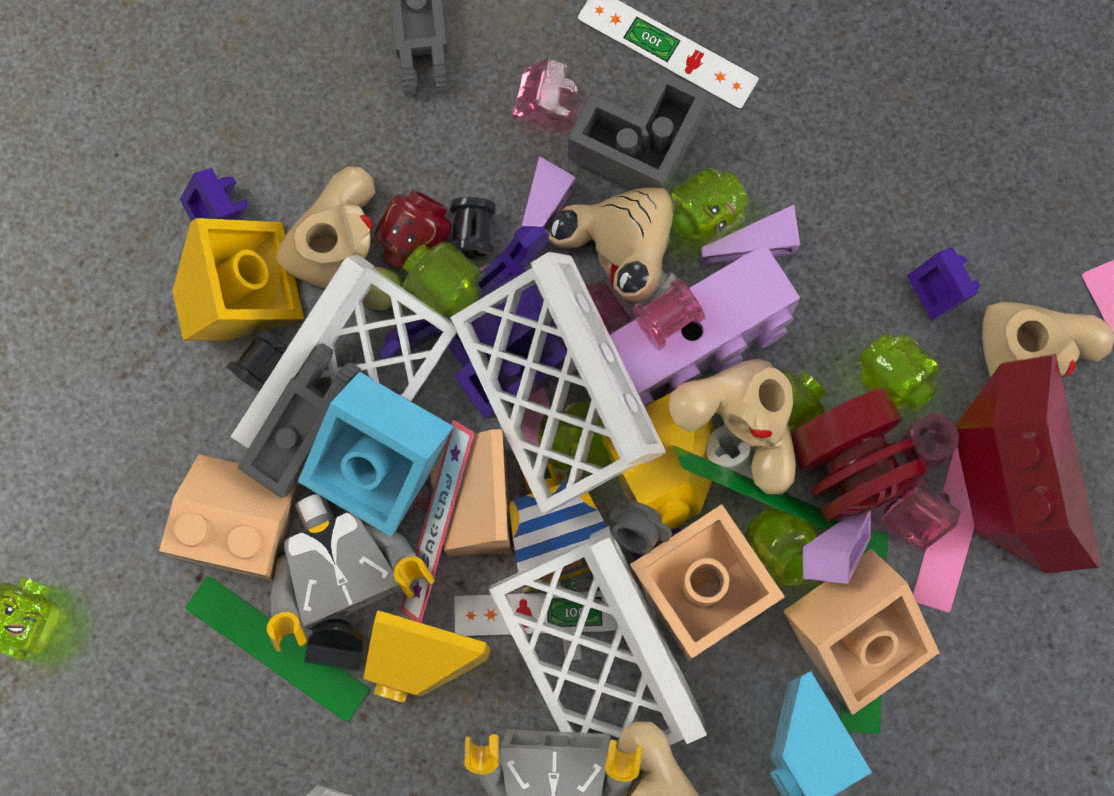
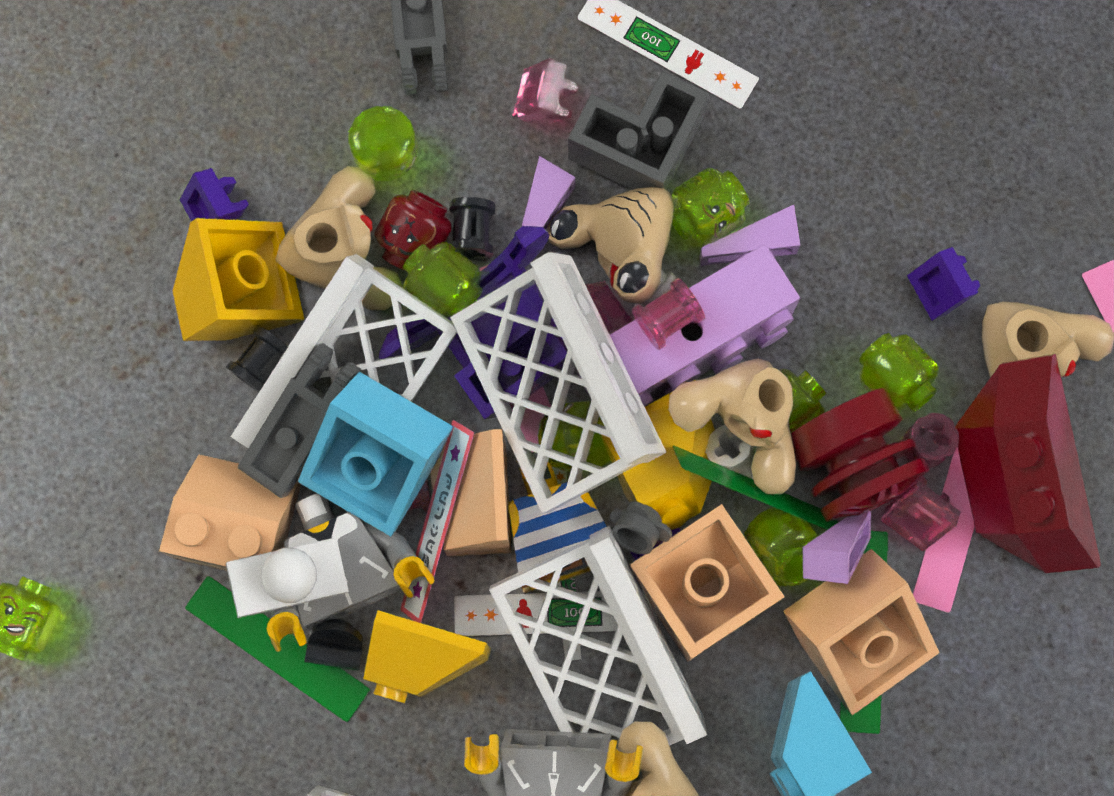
(286, 577): none -> white tile
(383, 143): none -> clear neon green head

